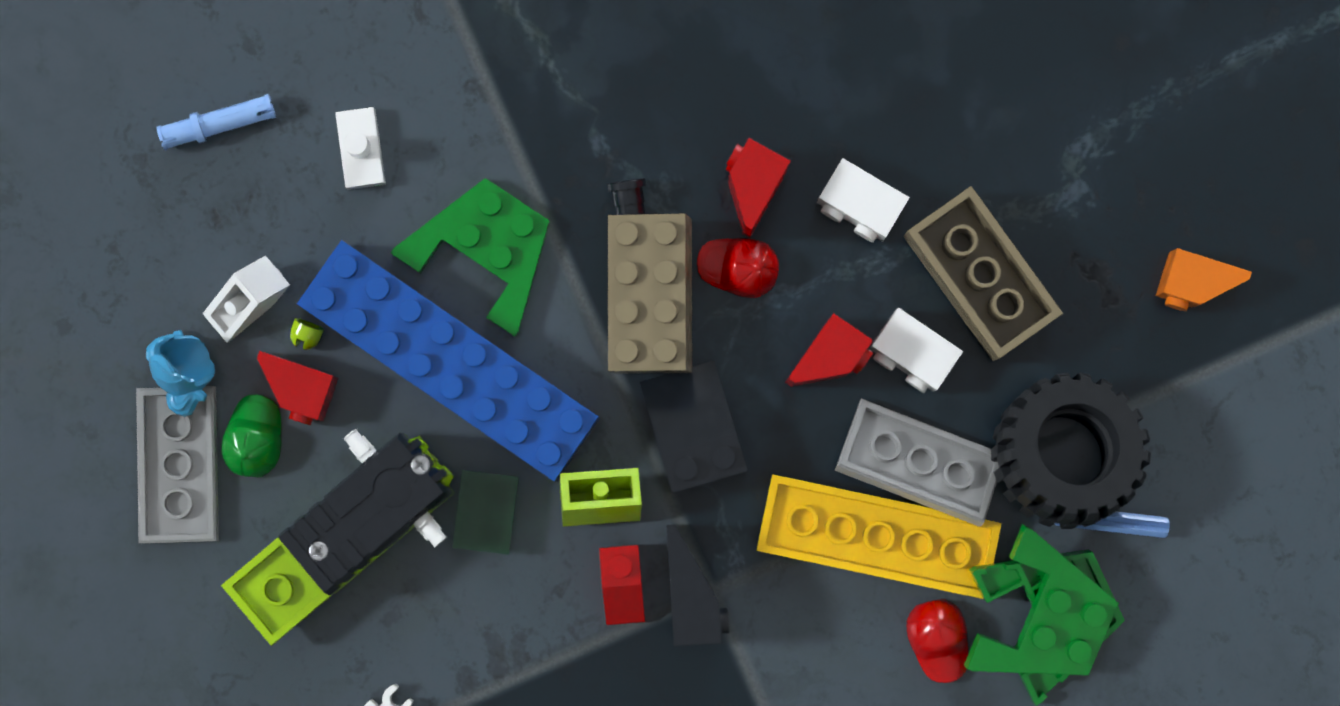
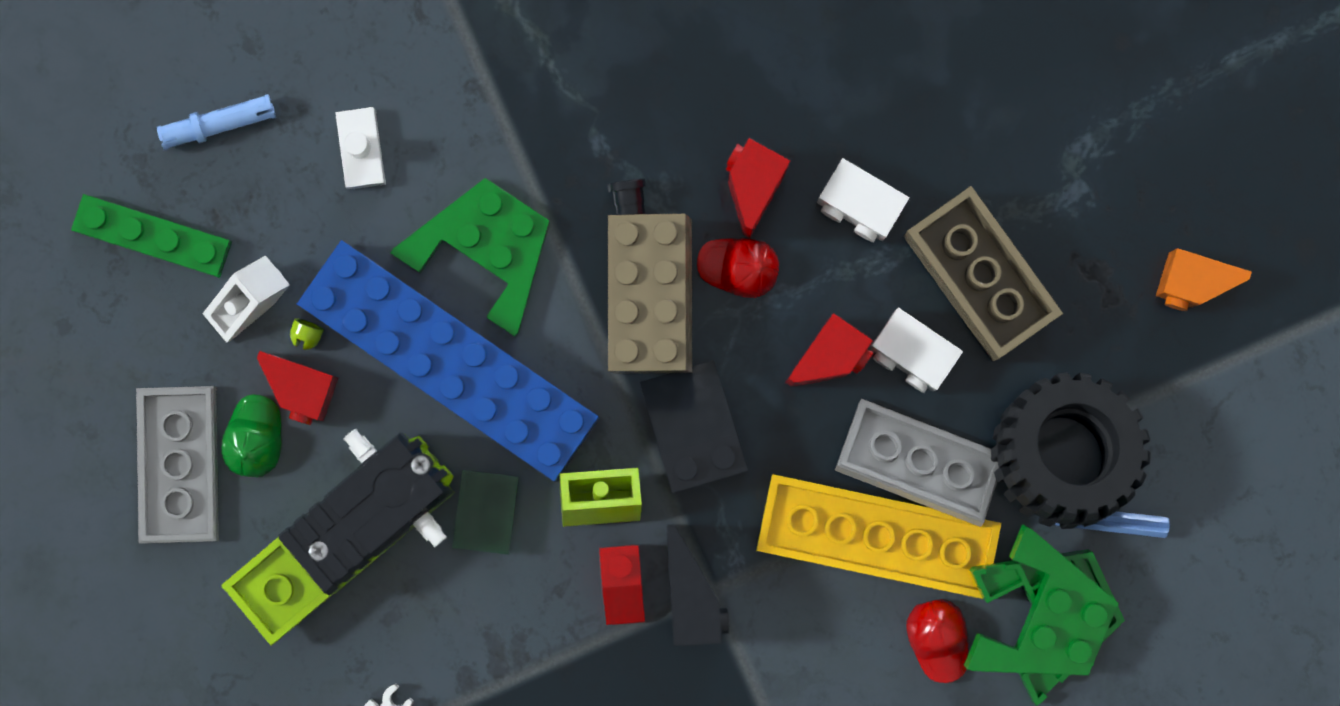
(151, 235): none -> green plate
(181, 369): dark azure hair -> none

